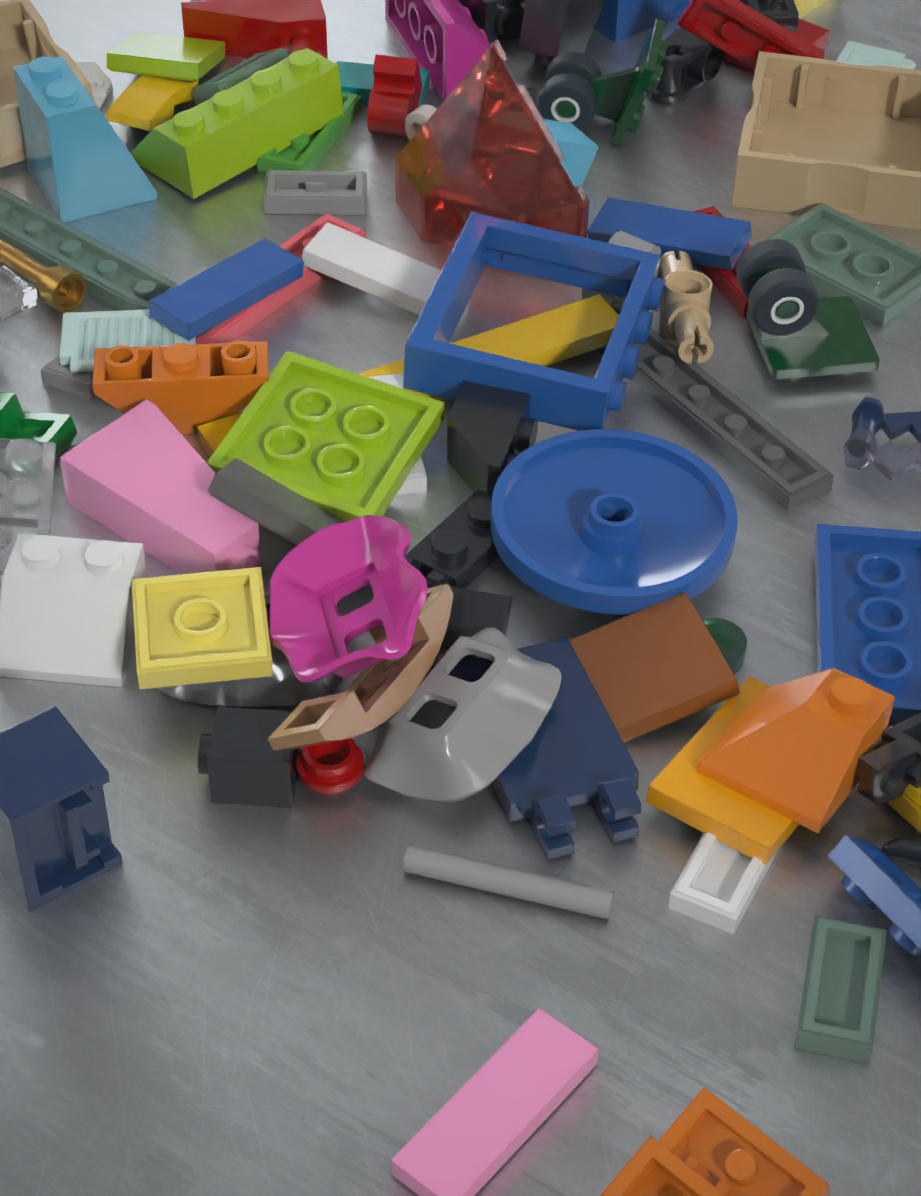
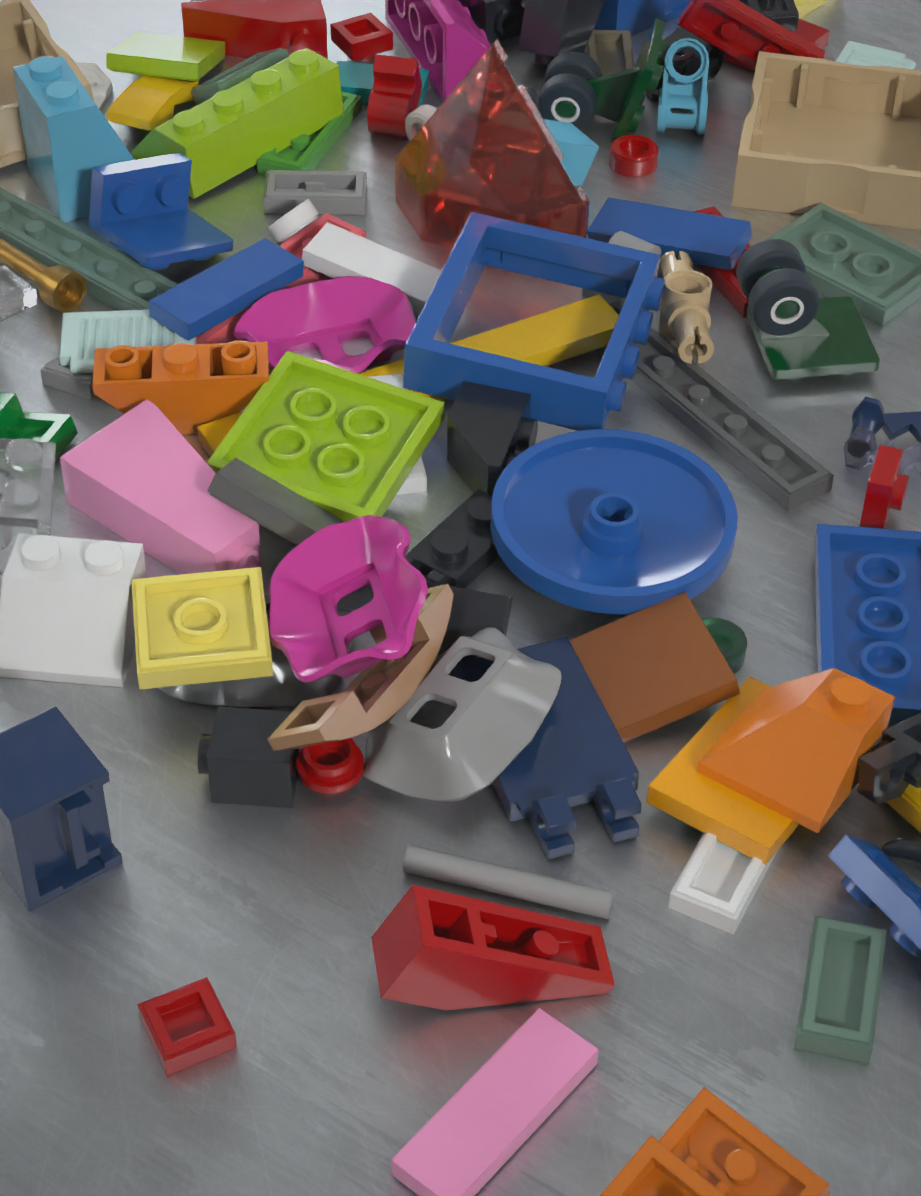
(147, 214): none -> blue bracket
(187, 1026): none -> red tile
(293, 221): none -> white tile
(327, 313): none -> dark pink piece
(361, 36): none -> red plate
(480, 953): none -> red slope
(611, 50): none -> dark tan tile
(633, 156): none -> red tile
(684, 92): none -> medium azure piece
(884, 488): none -> red plate

